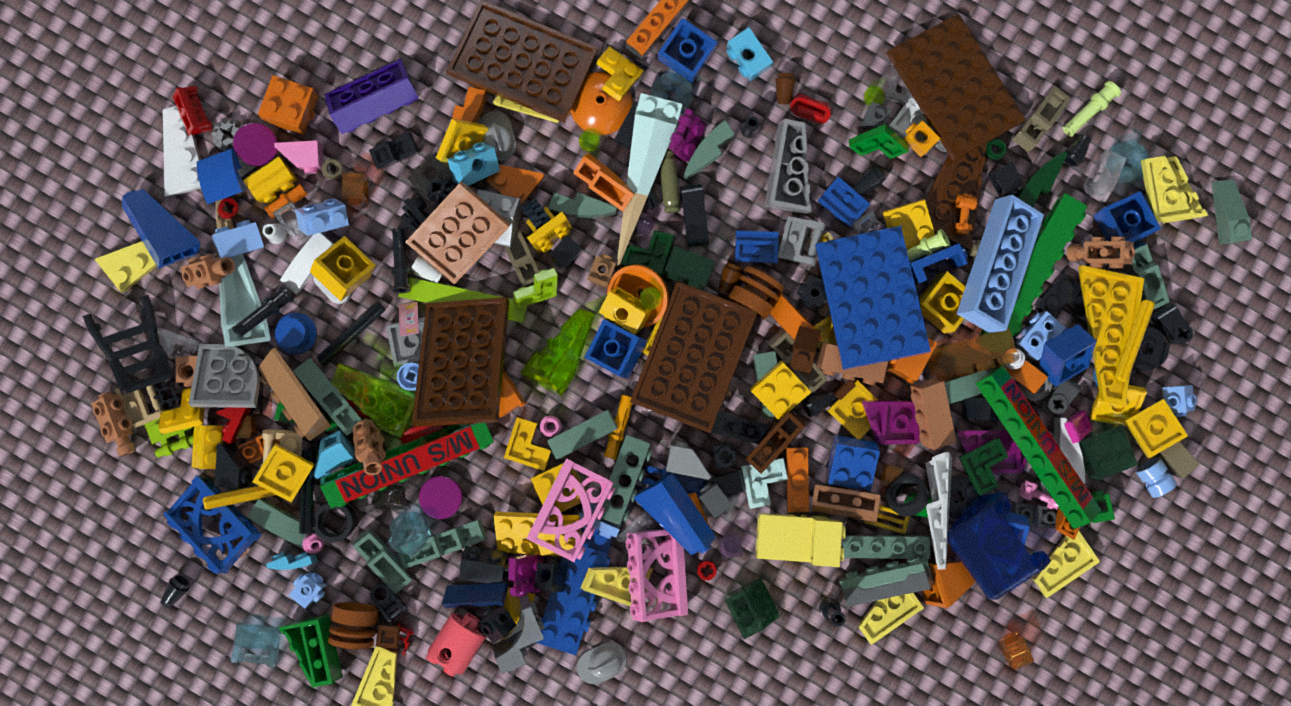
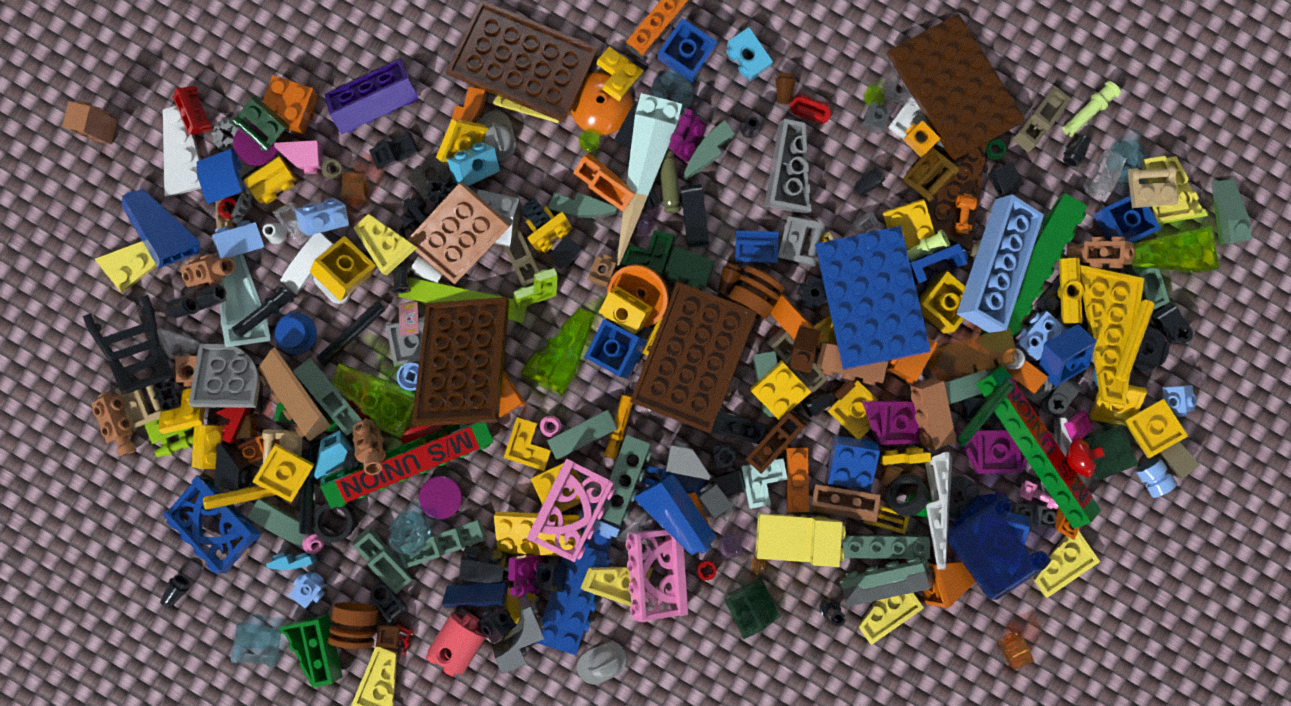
(89, 121): none -> nougat brick
(196, 301): none -> black piece
(241, 207): none -> dark grey gear
(263, 119): none -> dark green plate
(293, 195): orange pin -> none
(350, 460): none -> black plate
(383, 243): none -> light yellow wing
(387, 499): clear smoke piece -> none
(515, 182): orange wing -> none
(650, 297): clear neon green plate -> none
(758, 565): none -> clear orange plate
(843, 202): blue plate -> none
(879, 138): green plate -> none
(911, 456): none -> yellow plate
(926, 170): none -> pearl gold plate
(978, 463): dark green plate -> none
(985, 412): none -> dark green axle
(1041, 180): dark green slope -> none
(1070, 276): none -> yellow piece
(1081, 458): none -> red piece
(1106, 514): green brick -> none
(1153, 194): none -> tan plate
(1184, 252): none -> clear neon green wedge

